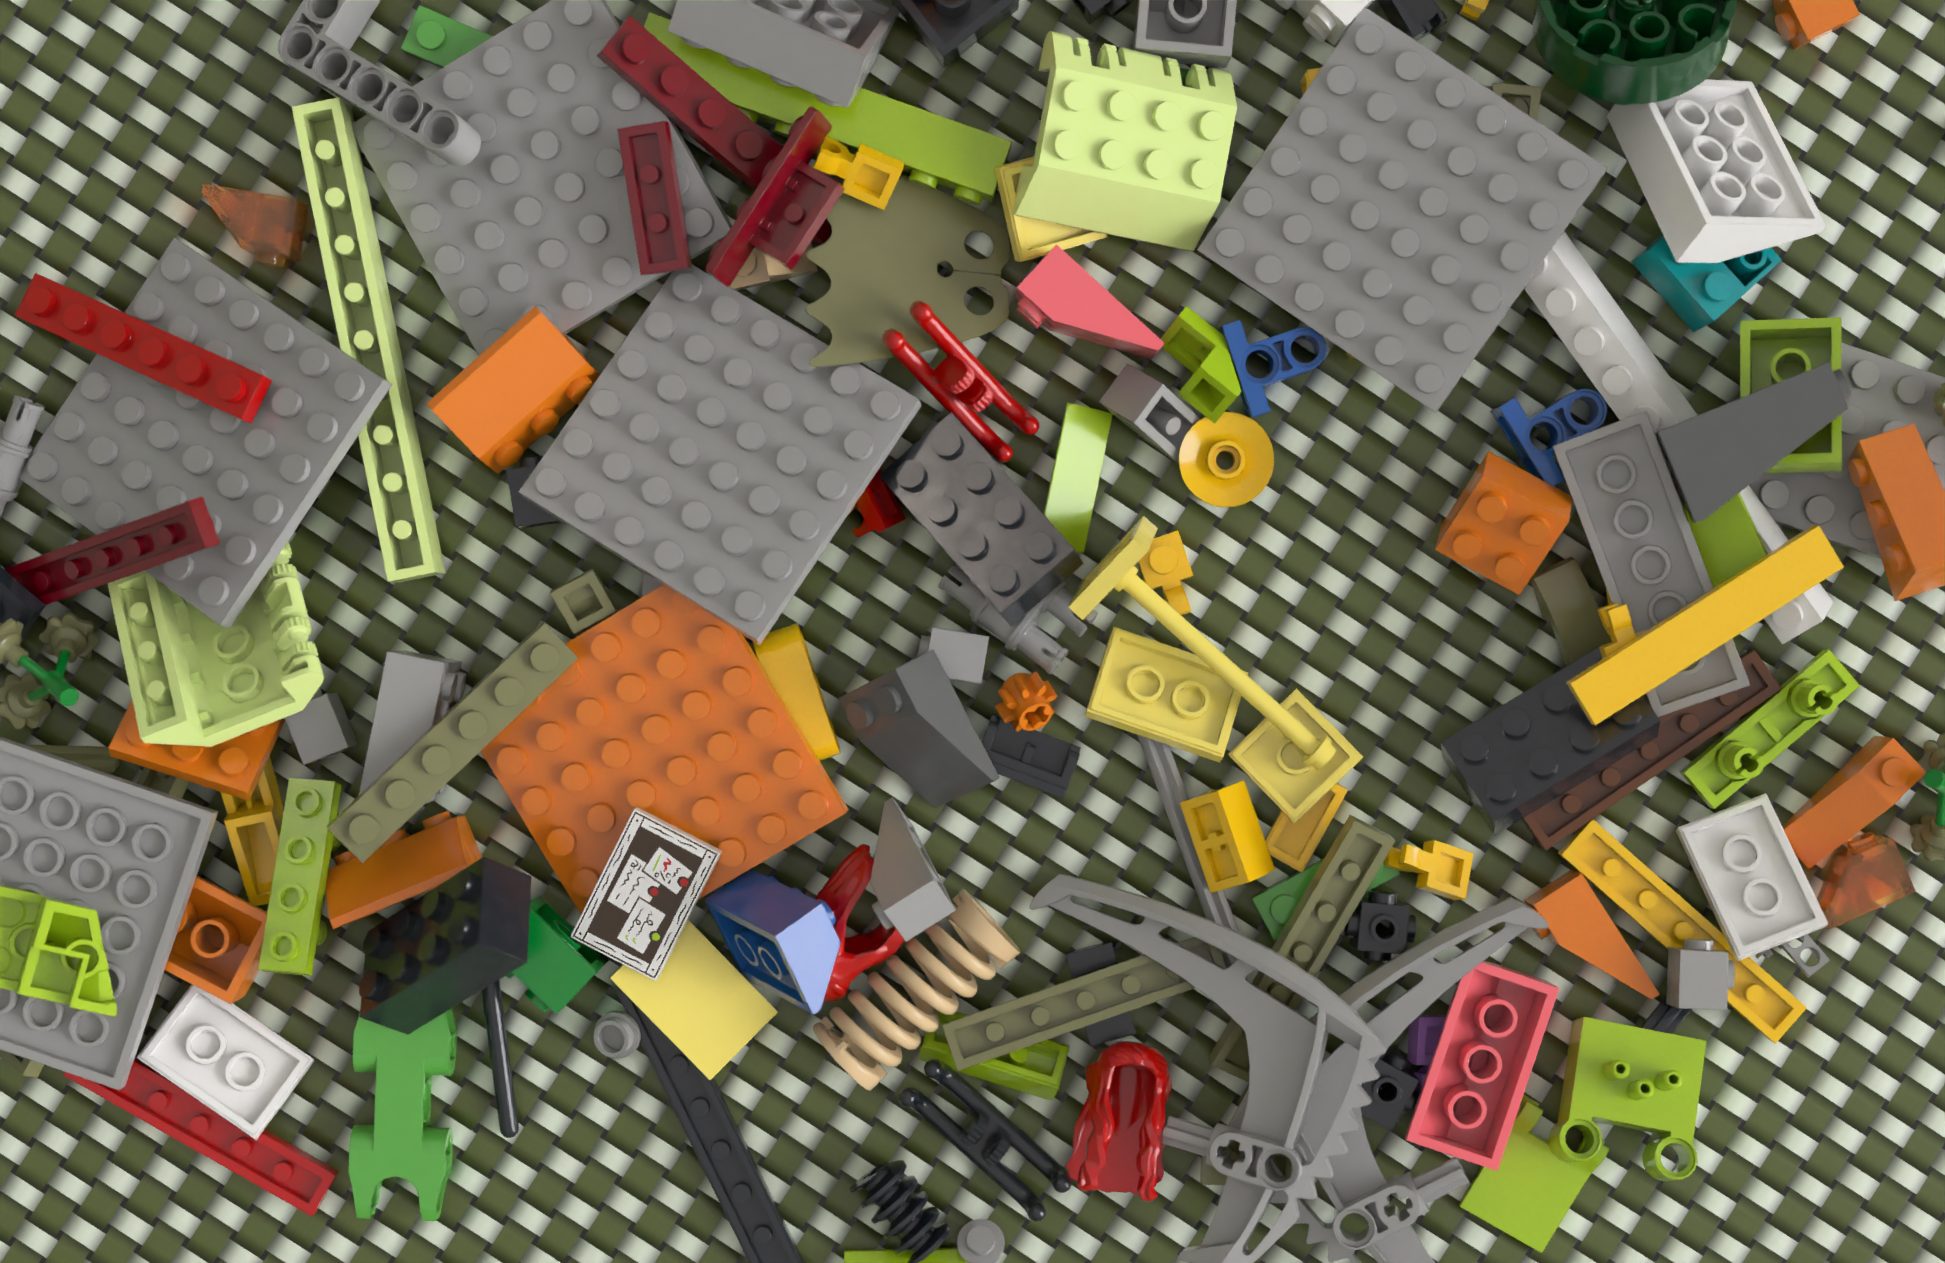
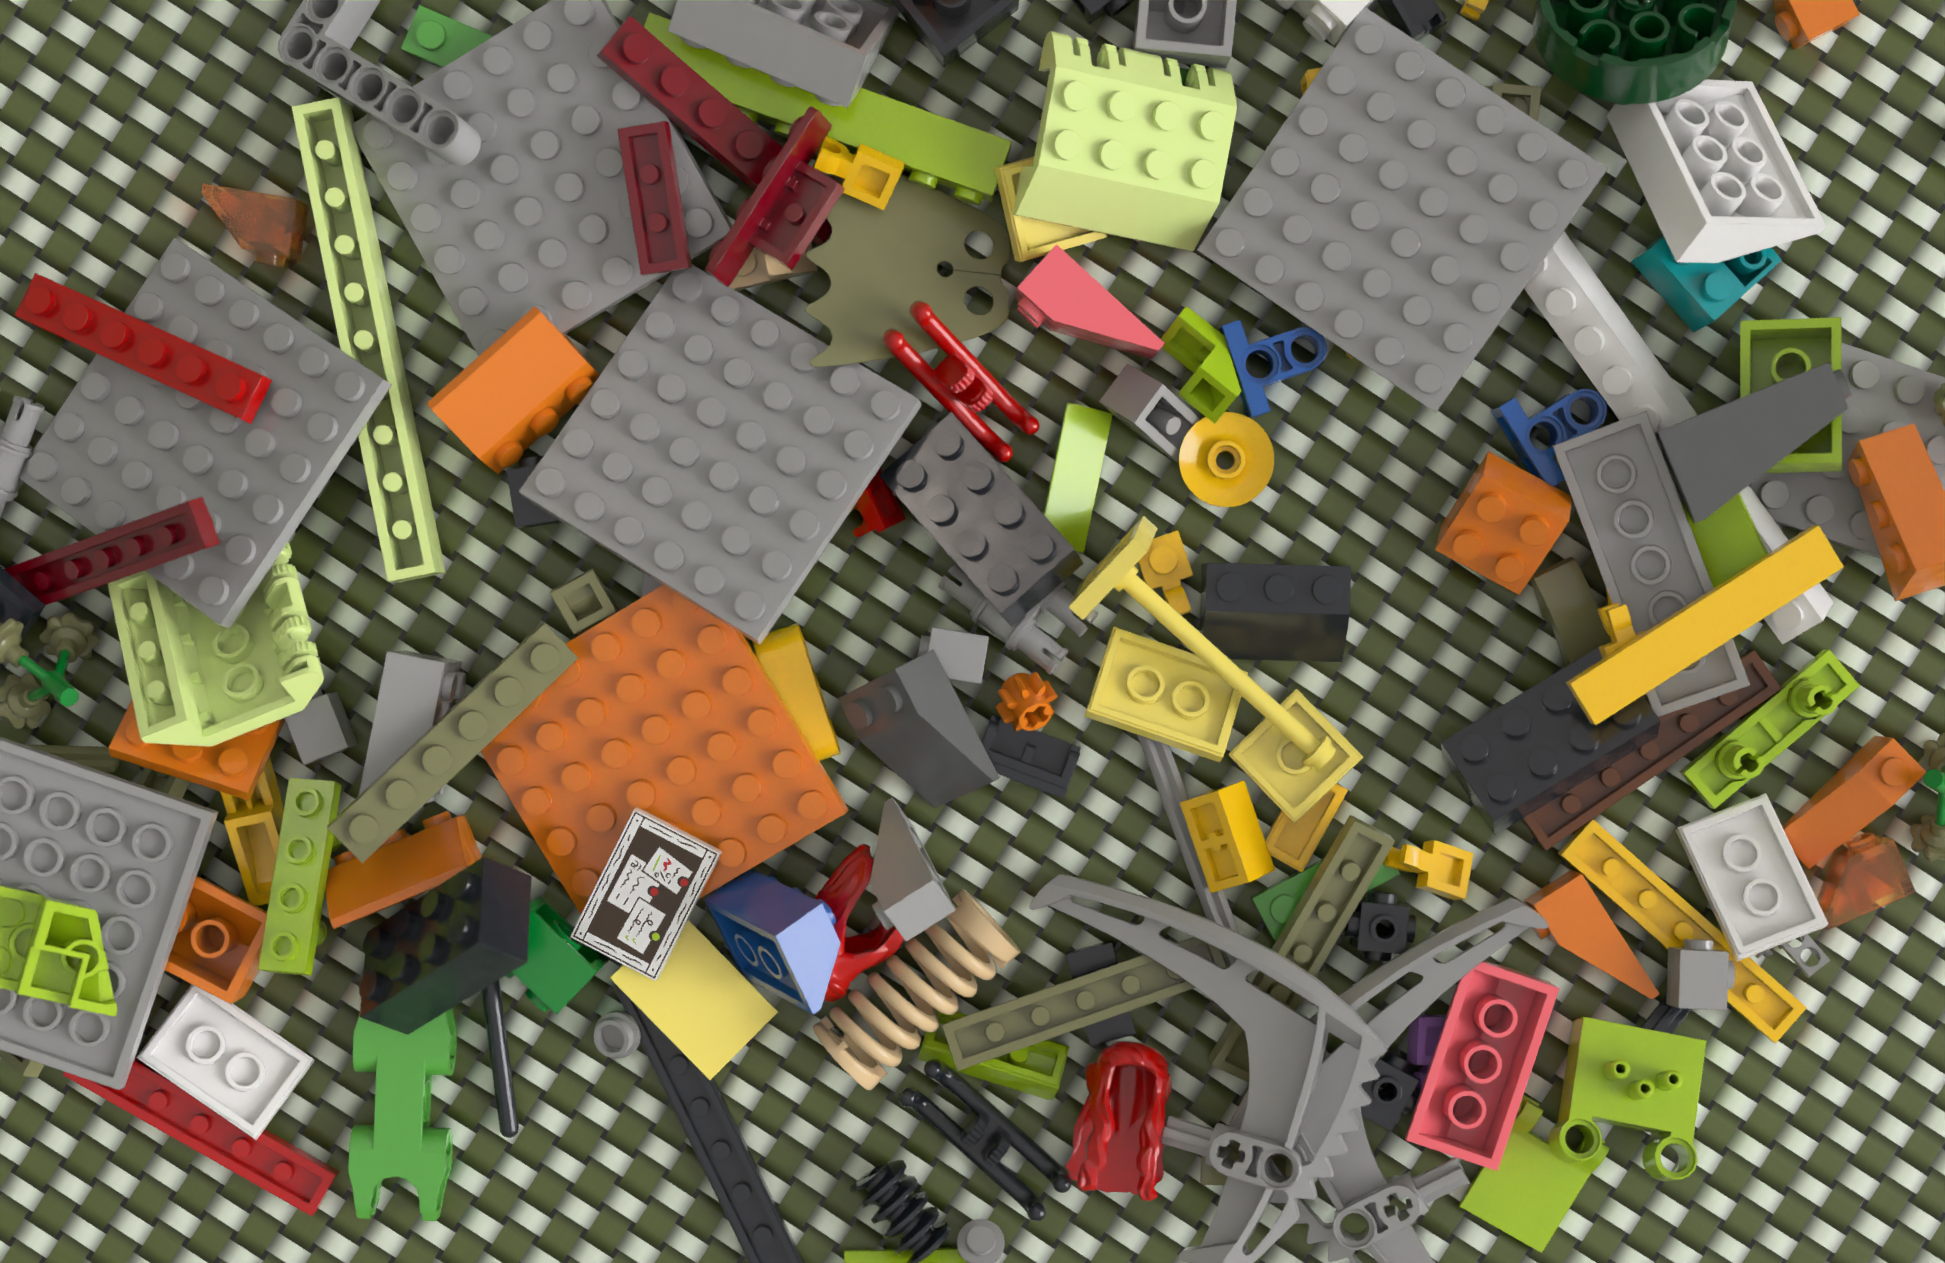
(1276, 610): none -> black slope

